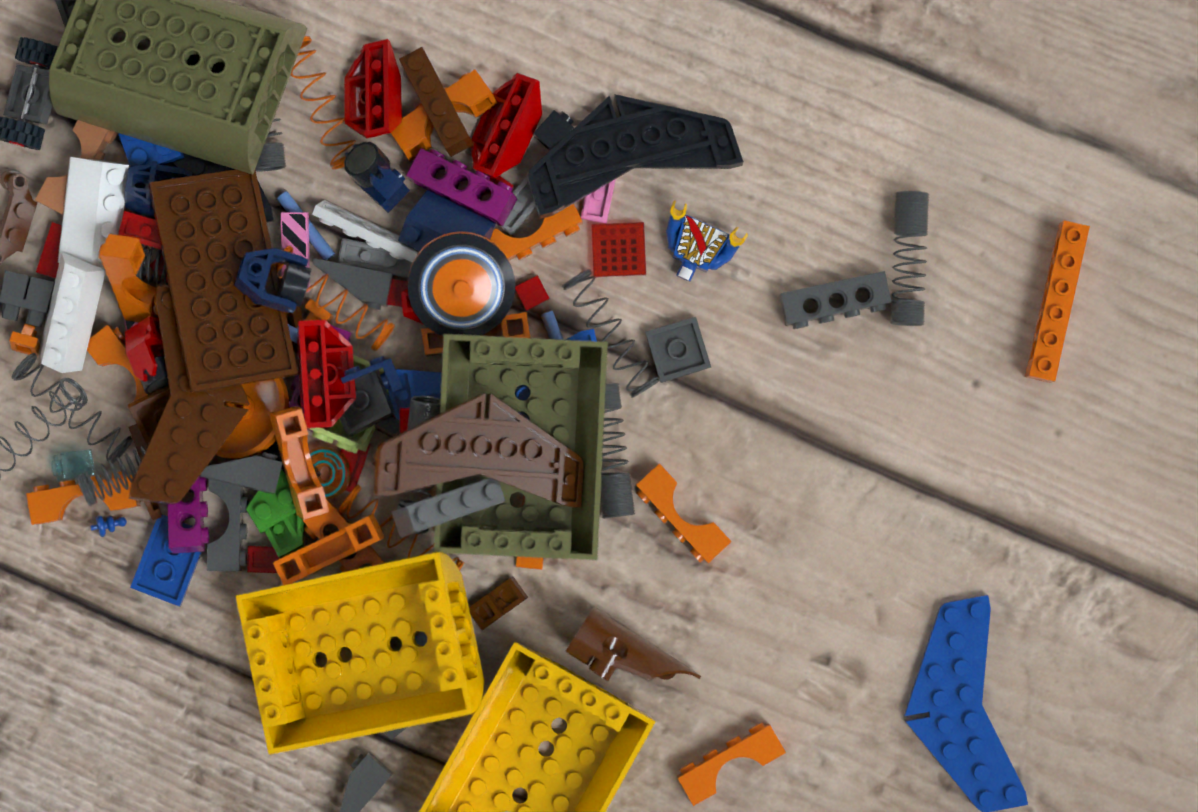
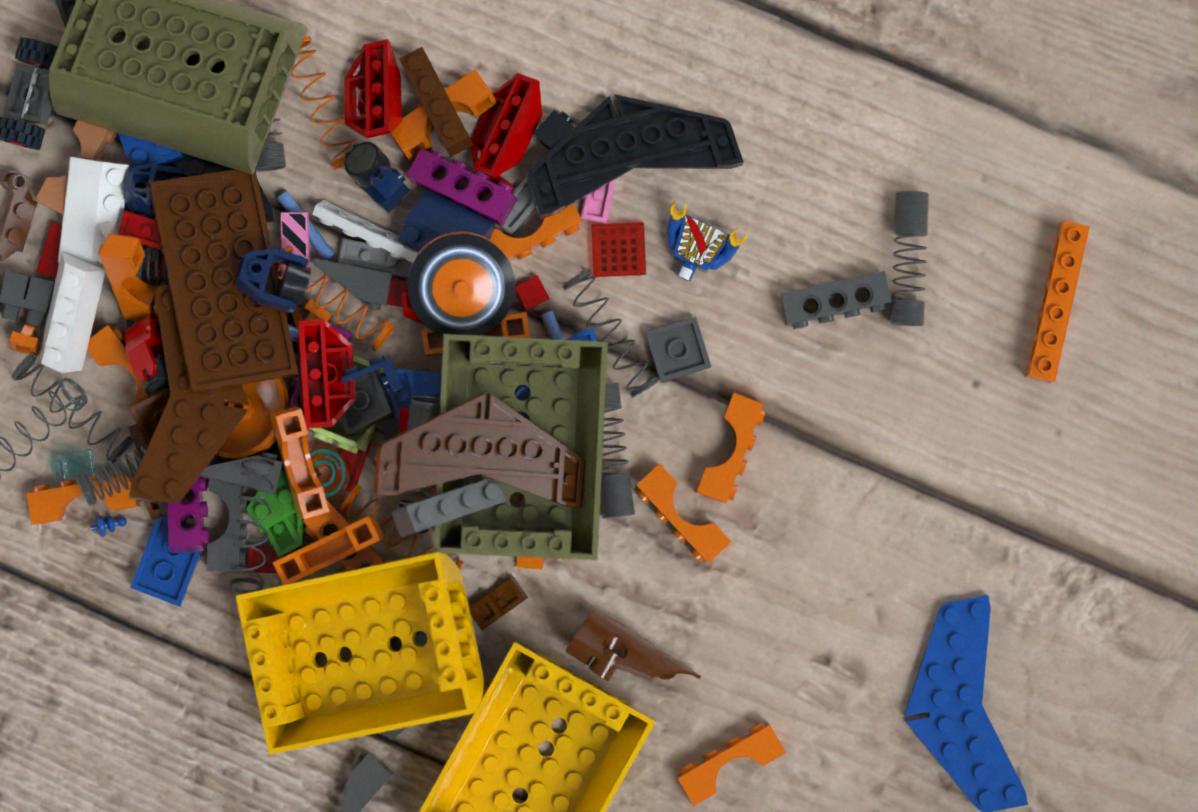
(259, 471): none -> dark grey piece
(742, 416): none -> orange arch

